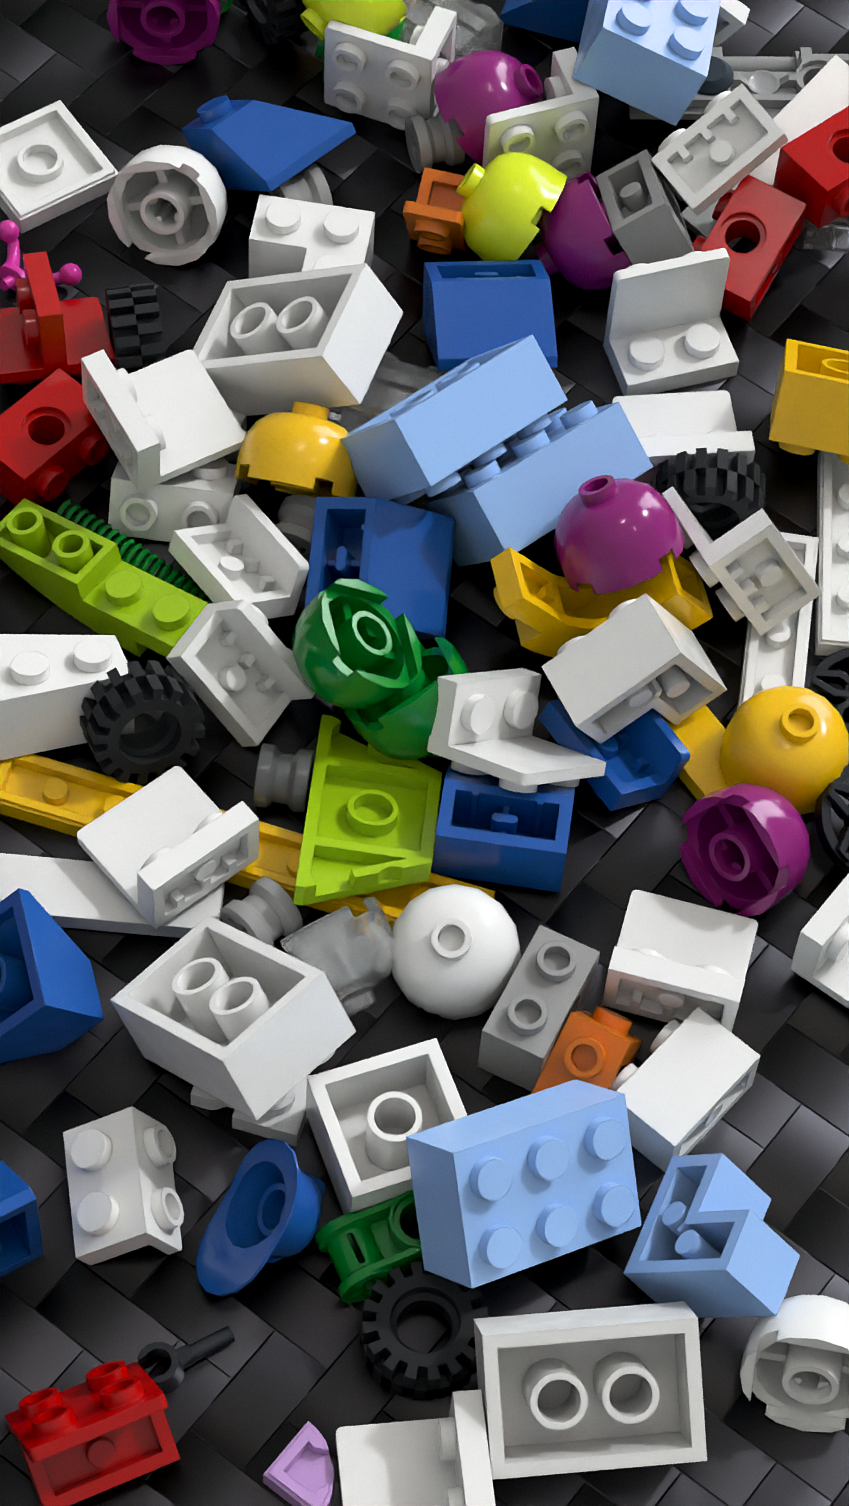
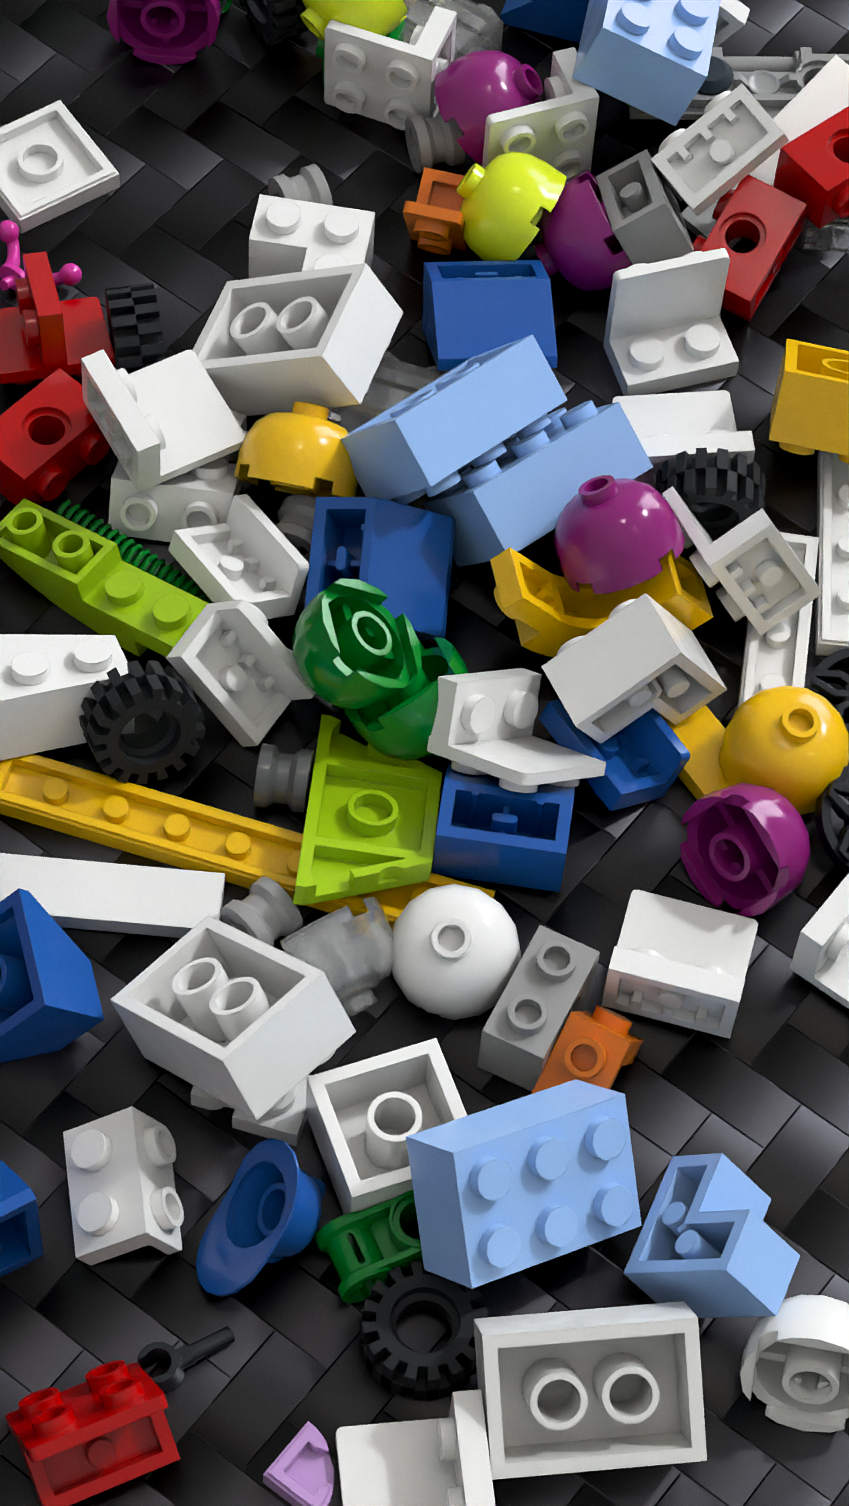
(168, 204): white cylinder -> none
(170, 845): white bracket -> none
(260, 142): blue slope -> none
(684, 1086): white brick -> none

